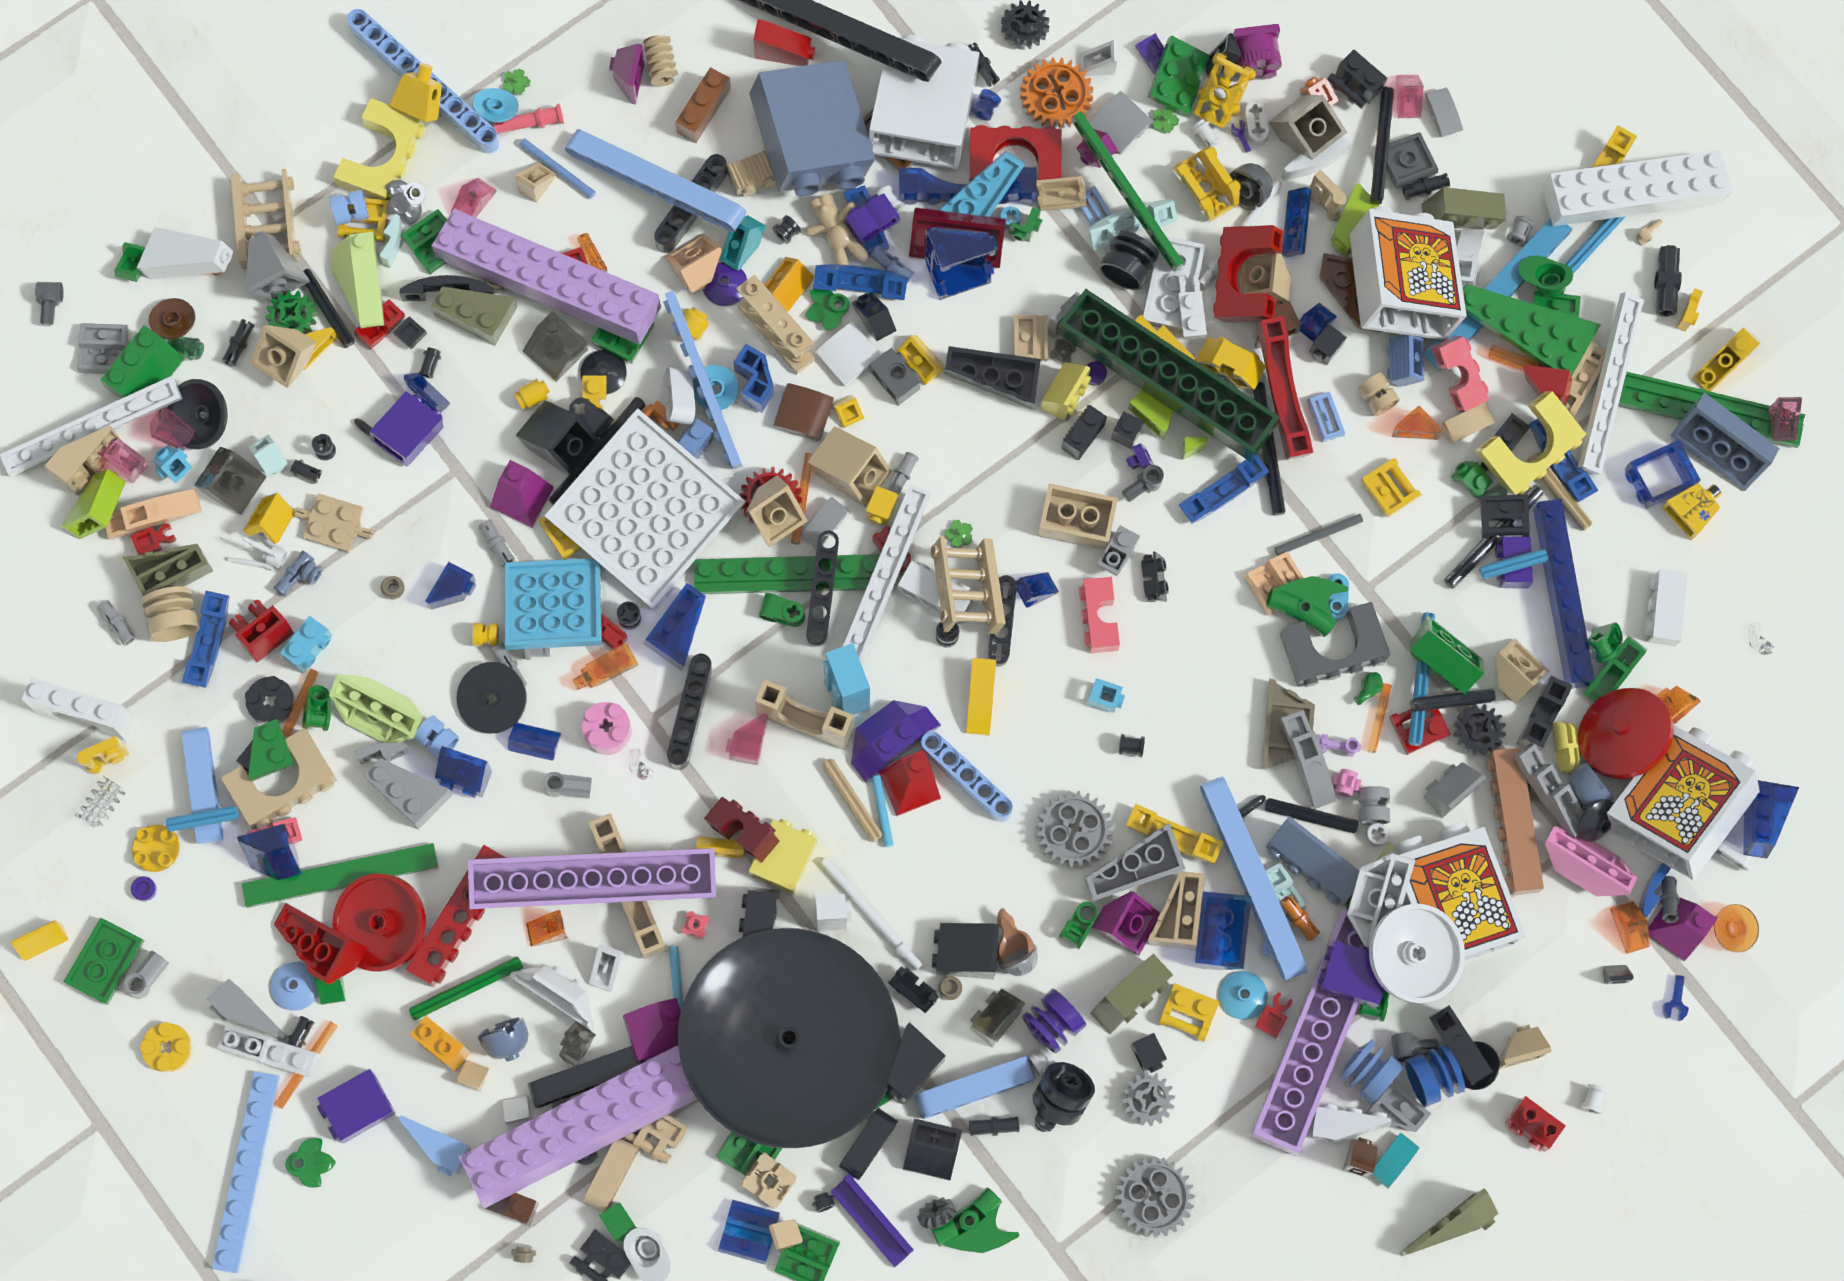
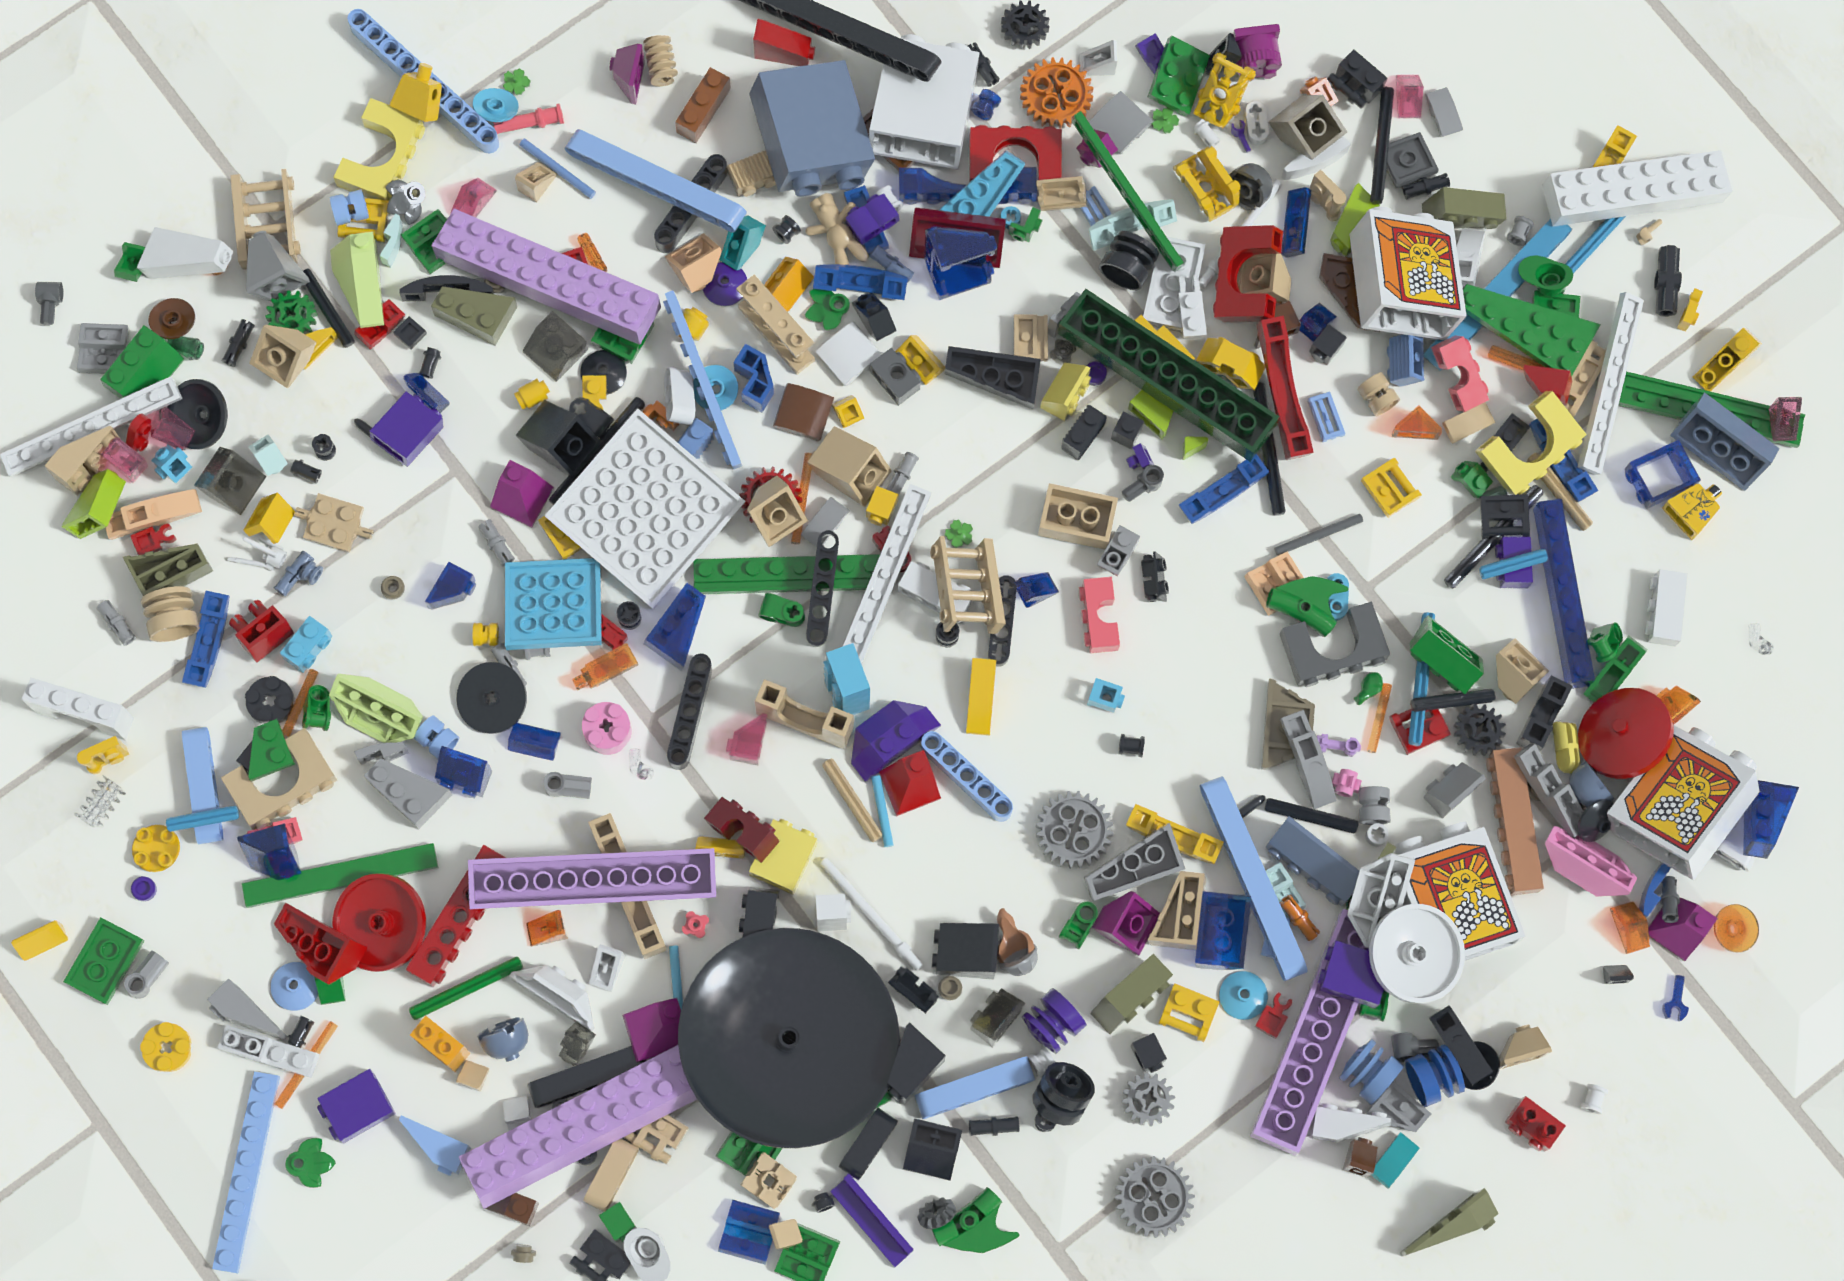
(139, 432): none -> red plate

